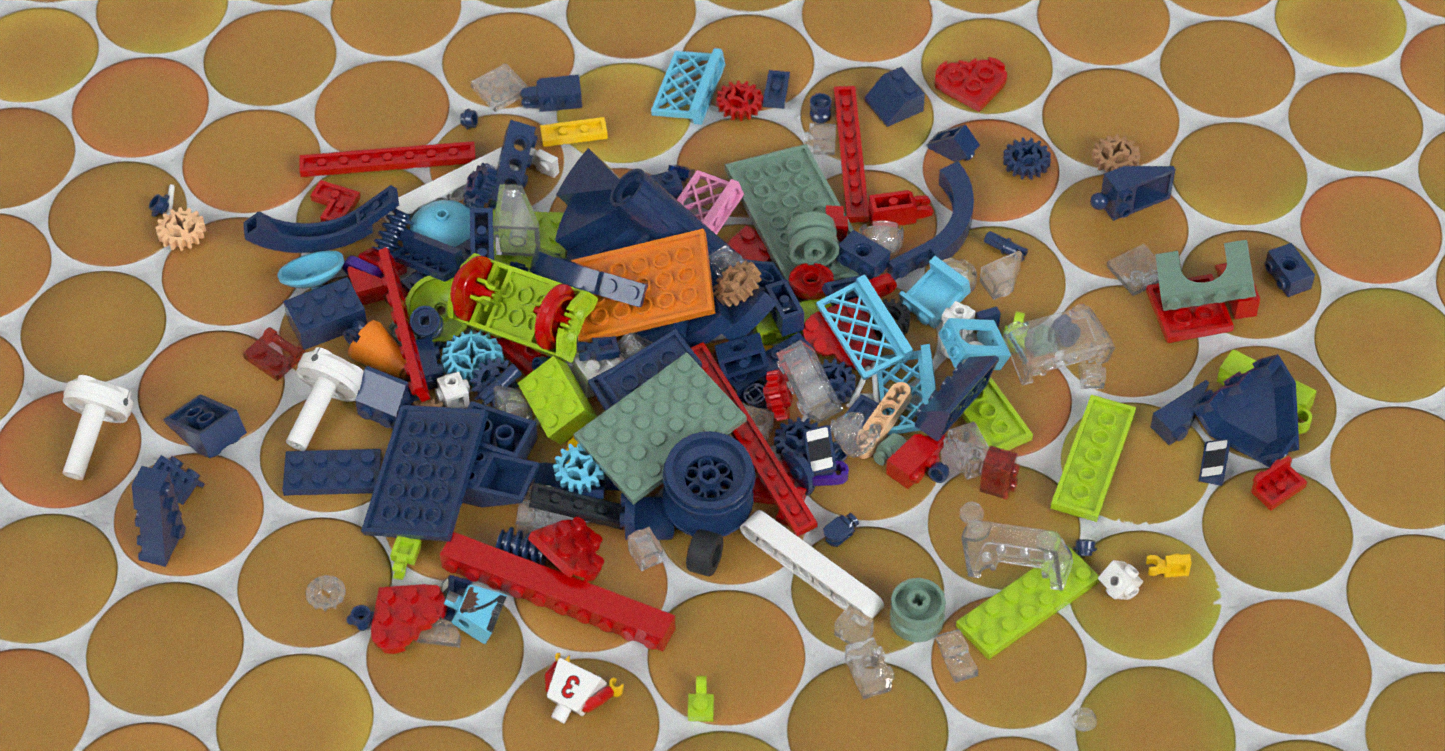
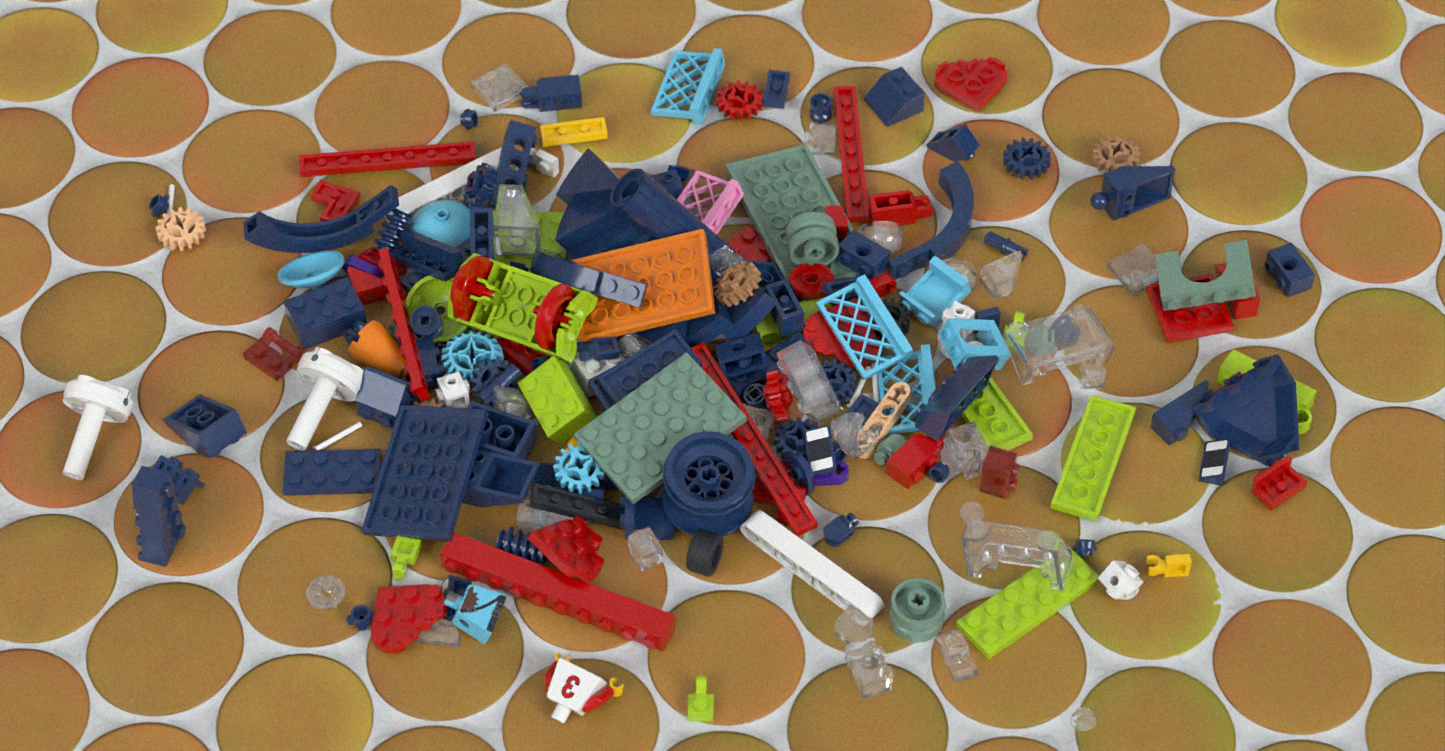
(338, 436): none -> white piece

